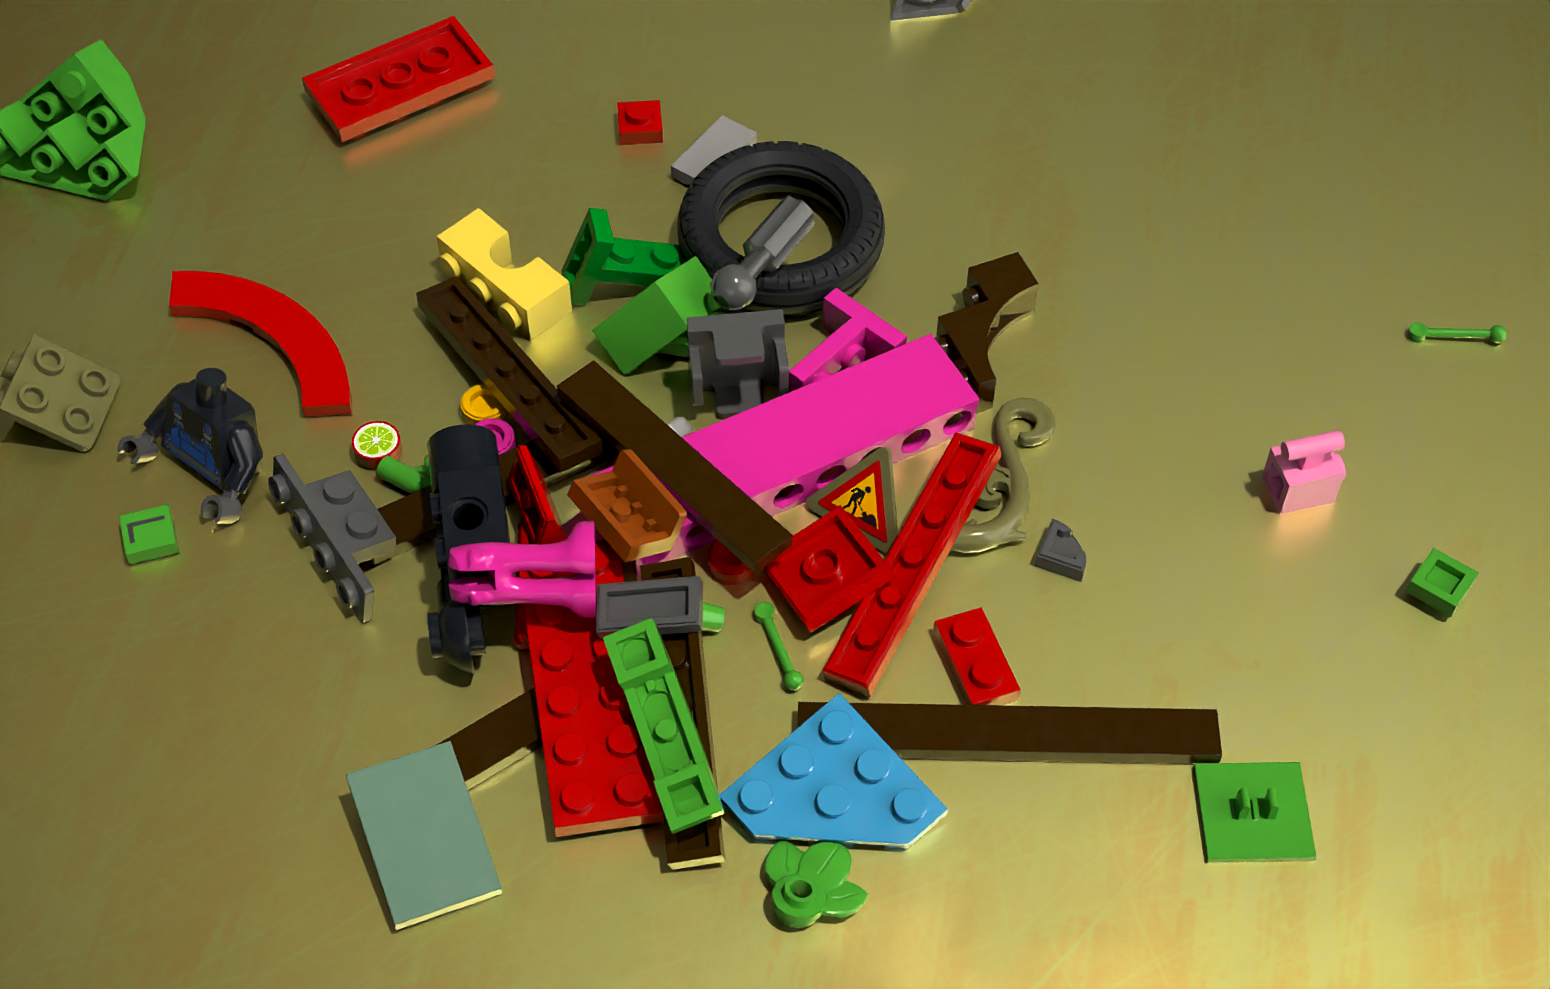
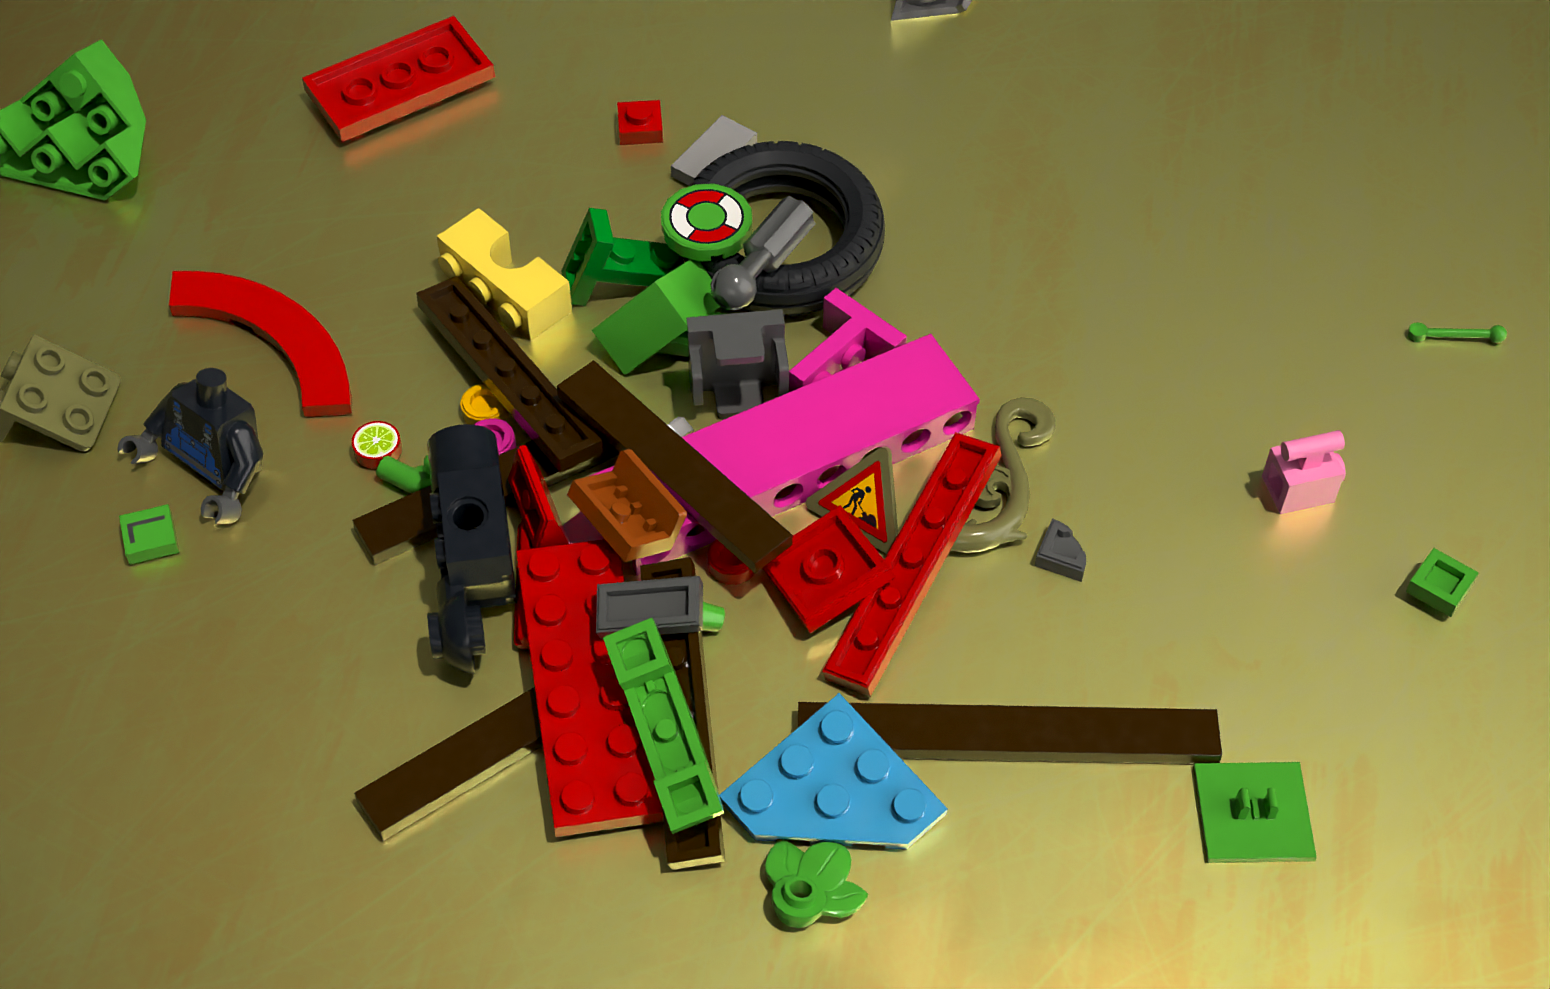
(339, 527): dark grey bracket -> none
(423, 835): sand green tile -> none
(503, 559): dark pink piece -> none
(706, 222): none -> tile
(765, 615): bright green hinge -> none
(976, 659): red plate -> none
(994, 299): dark brown arch -> none

